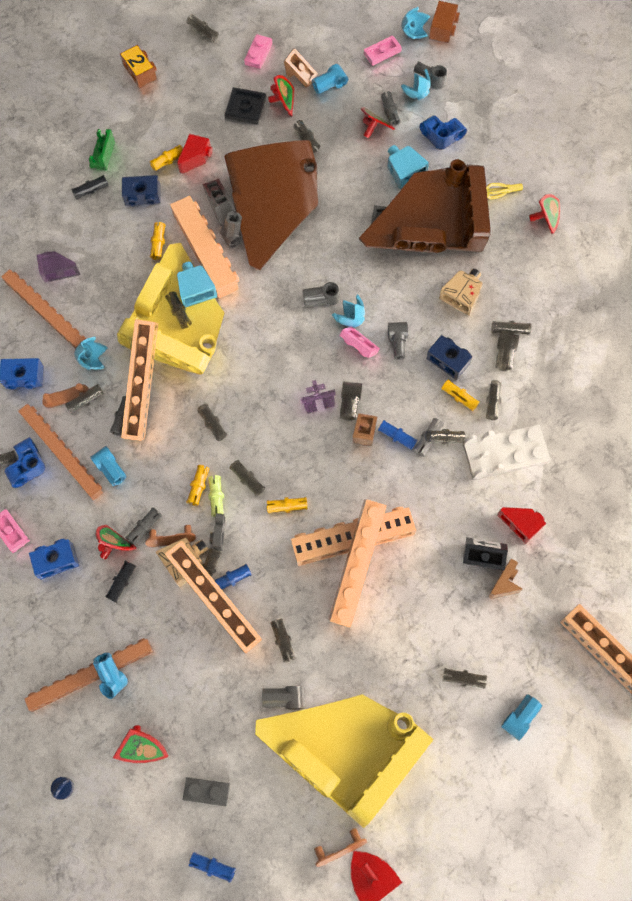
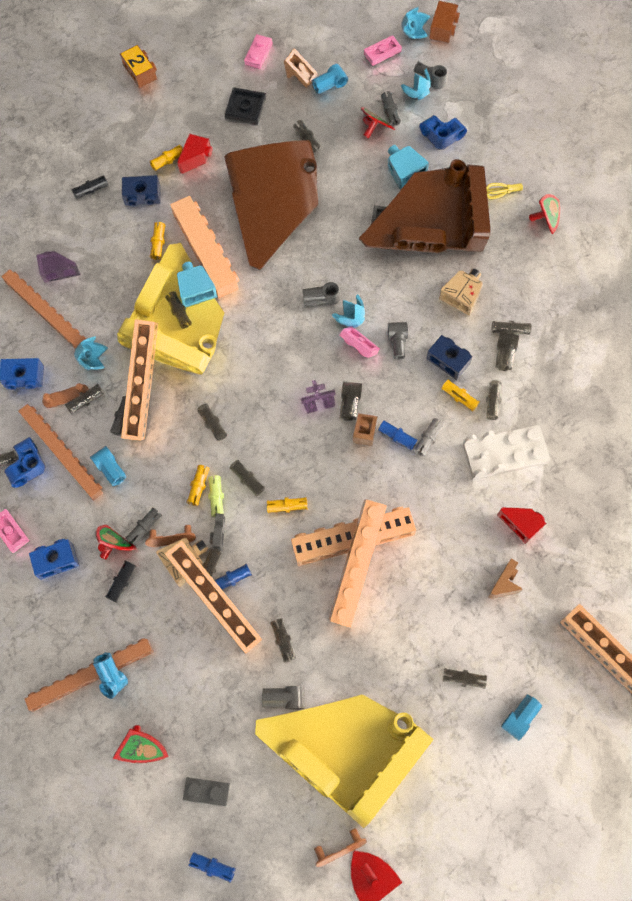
(62, 788): dark blue tile -> none
(102, 150): green hinge -> none
(202, 28): clear smoke pin -> none
(218, 199): dark grey slope -> none
(231, 230): dark grey piece -> none
(283, 92): shield -> none
(445, 436): clear smoke pin -> none
(485, 553): black brick -> none

